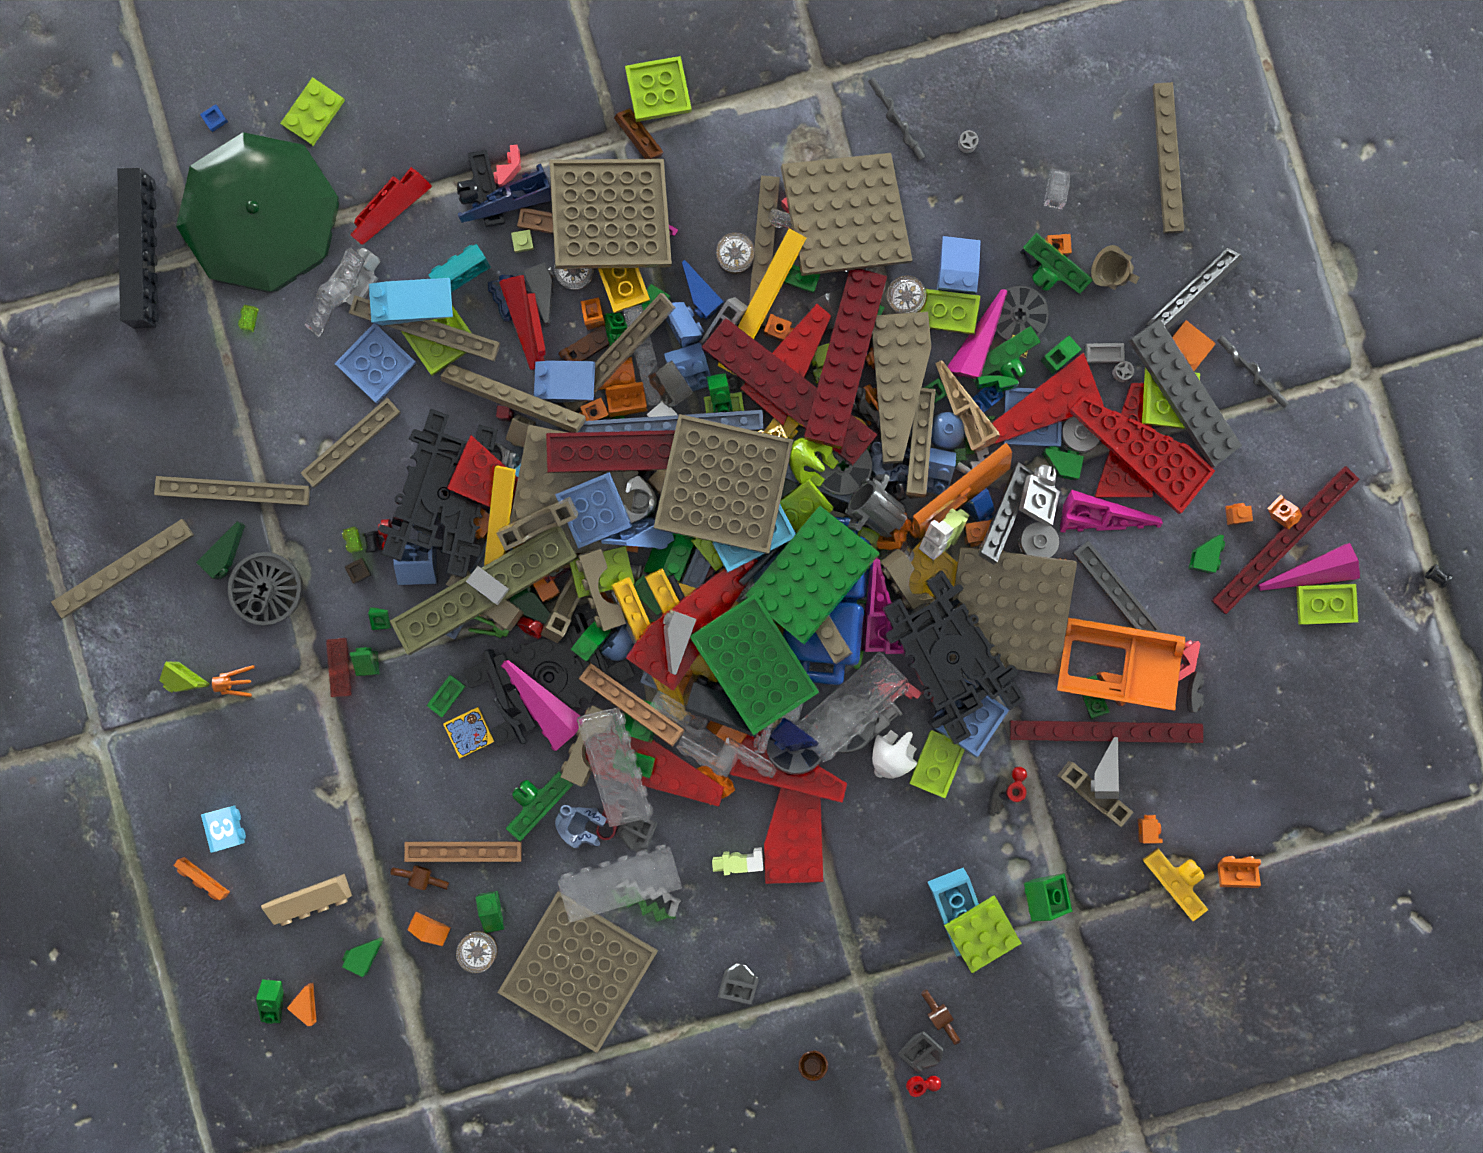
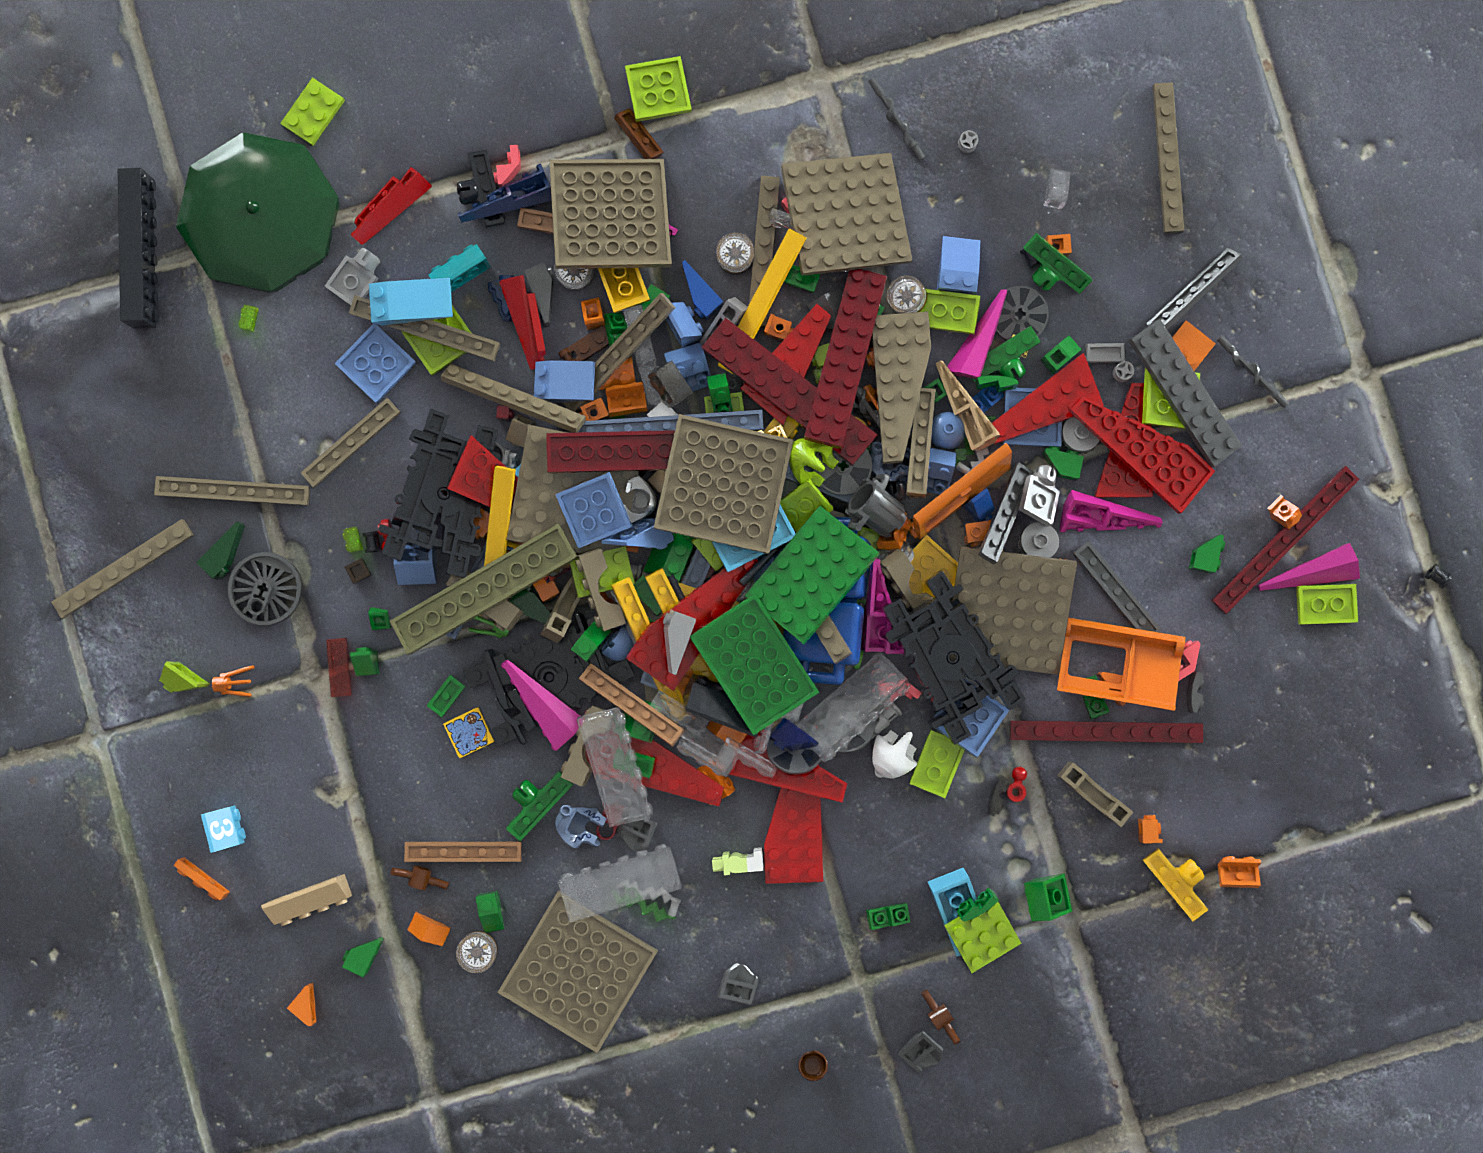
(214, 118): blue plate -> none
(270, 1001): green slope -> none
(334, 292): clear bracket -> none
(487, 585): light grey tile -> none
(522, 241): yellowish green plate -> none
(530, 627): red plate -> none
(531, 525): dark tan arch -> none
(888, 916): none -> green slope
(917, 1086): red plate -> none
(943, 534): white hips -> none
(971, 909): none -> green slope
(1107, 774): light grey slope -> none
(1113, 268): dark tan helmet -> none
(1238, 514): orange brick -> none

